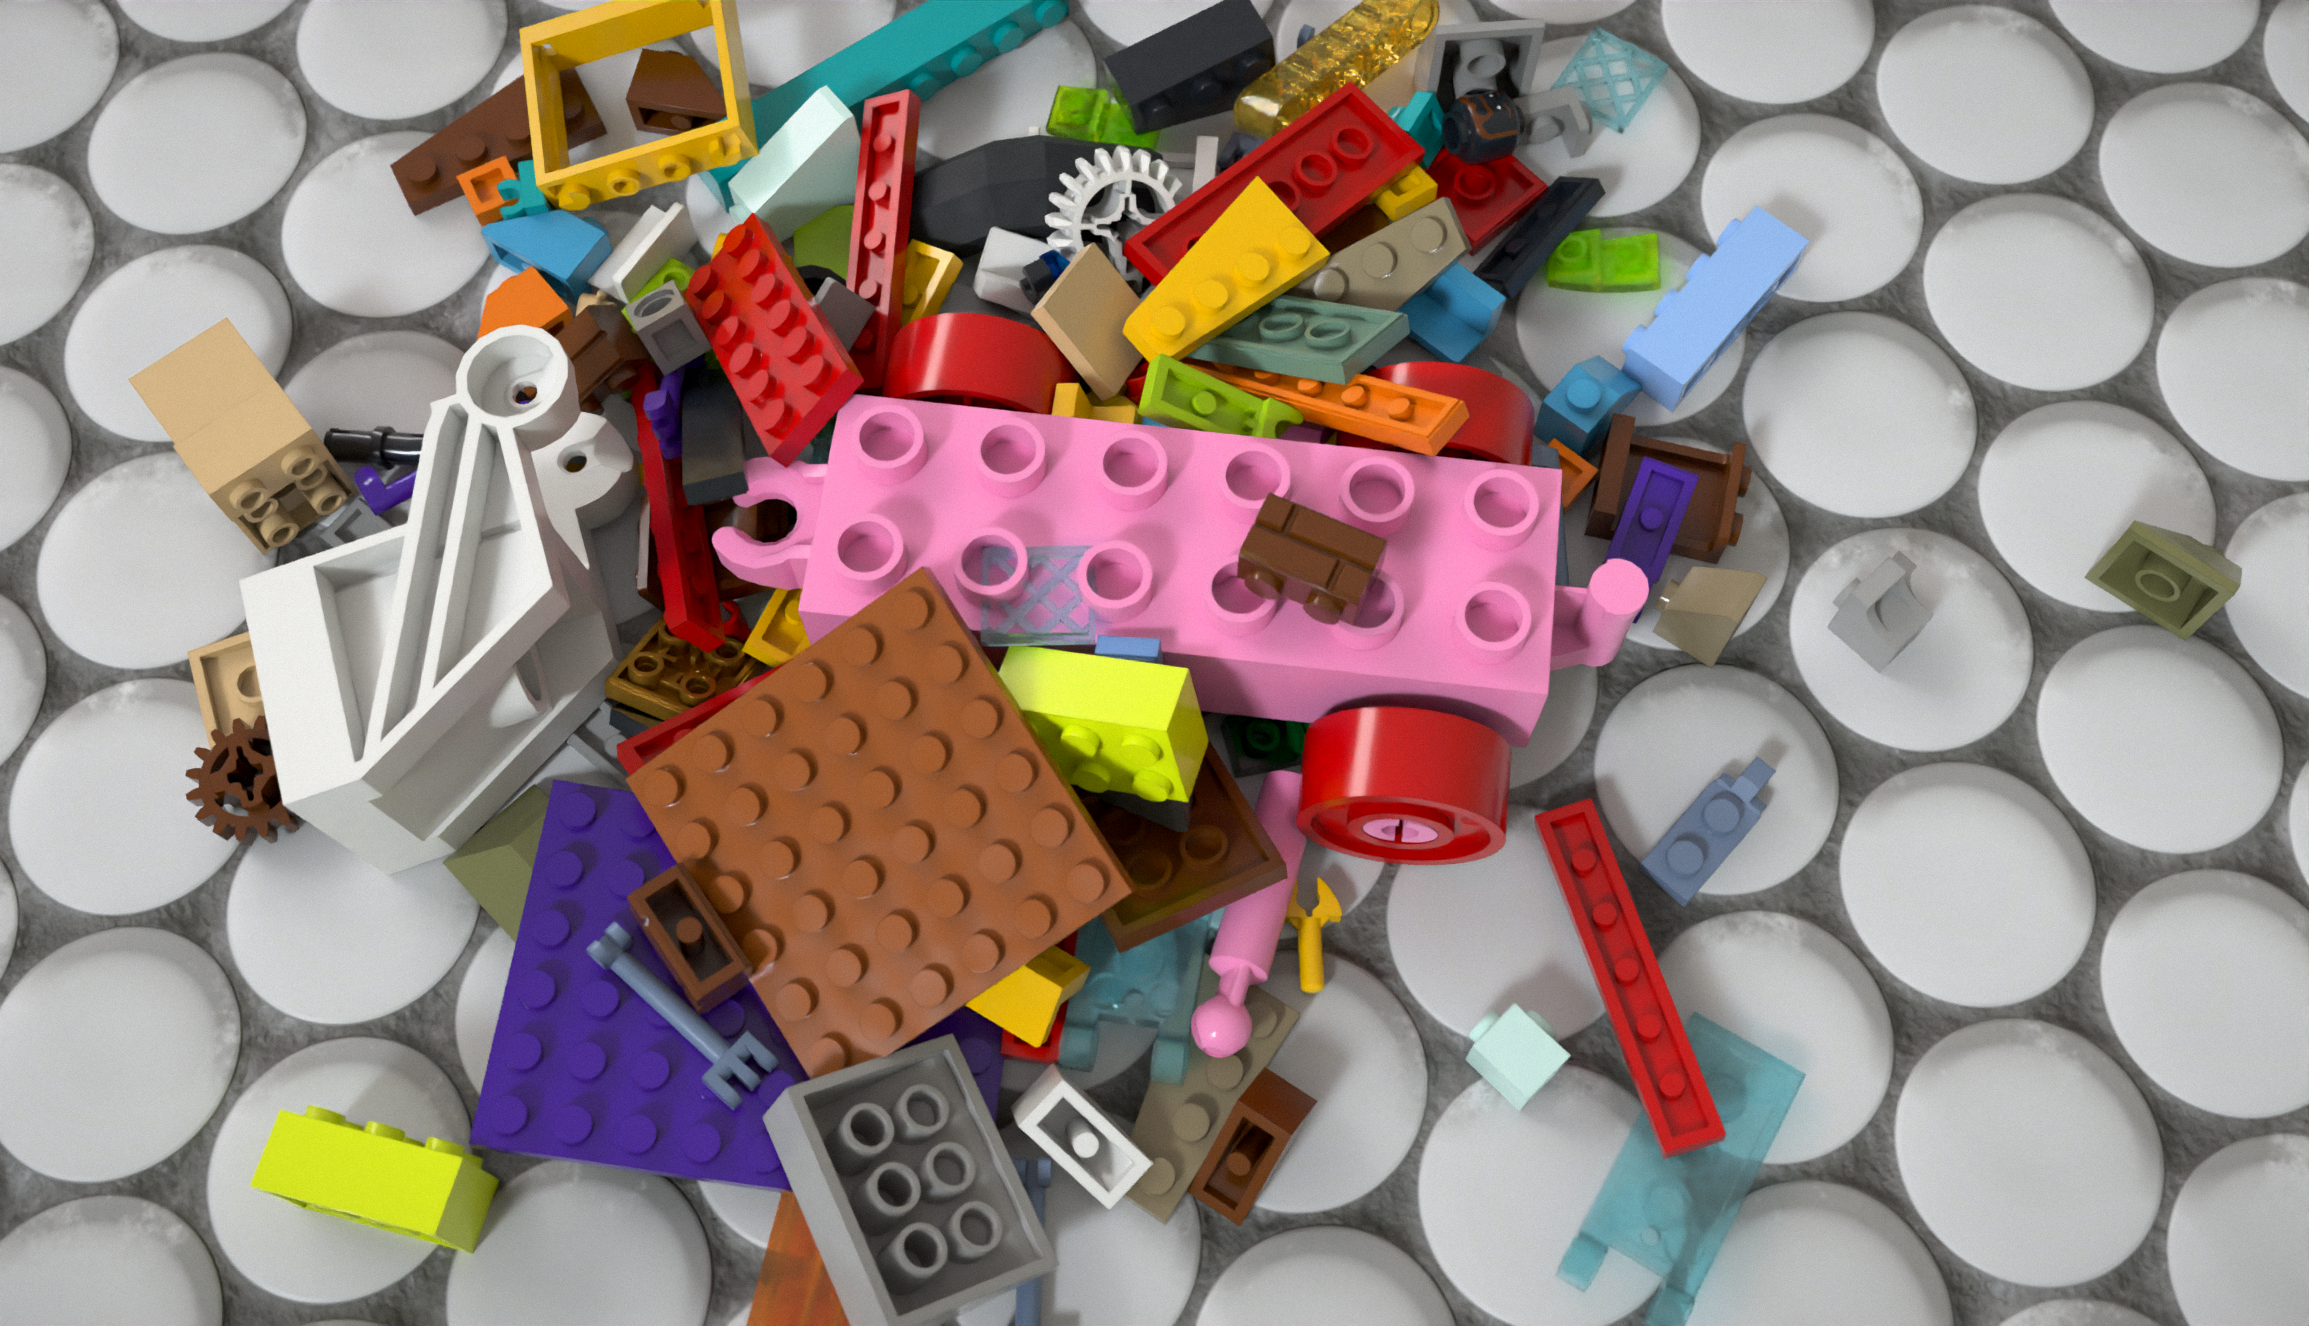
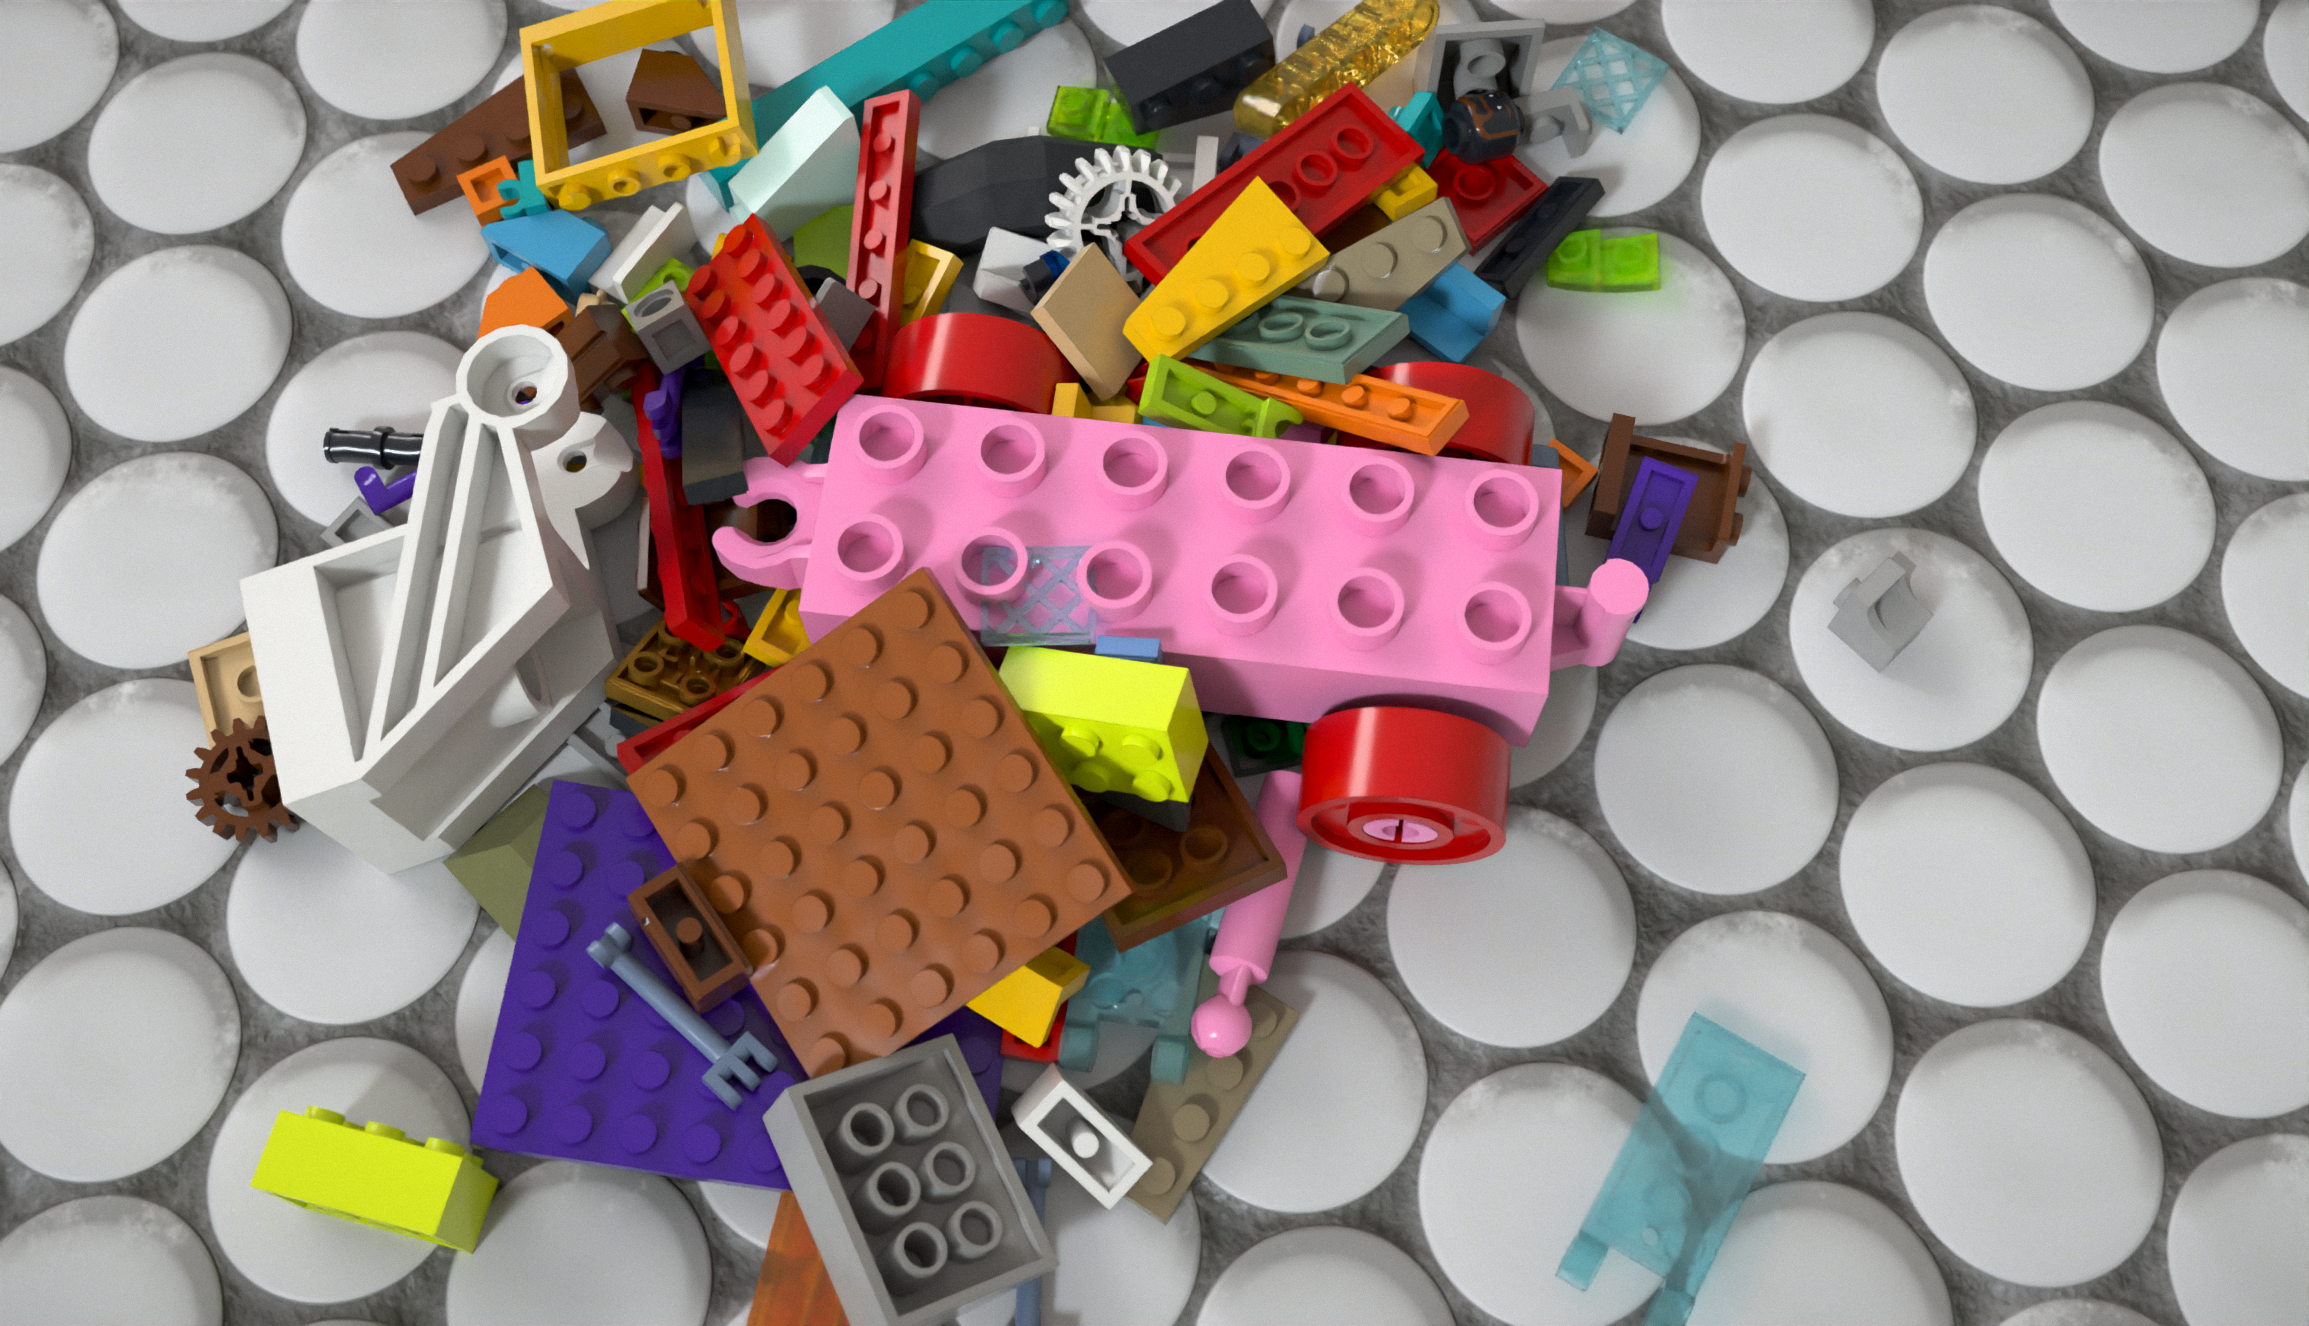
(243, 437): tan brick -> none
(1251, 1145): reddish brown slope -> none
(1310, 560): reddish brown brick -> none
(1310, 935): yellow bar -> none
(1516, 1053): light aqua brick -> none
(1584, 403): dark azure slope -> none
(1629, 980): red plate -> none
(1706, 610): dark tan slope -> none
(1707, 833): sand blue hinge -> none
(1713, 307): light blue brick -> none
(2167, 577): olive slope -> none

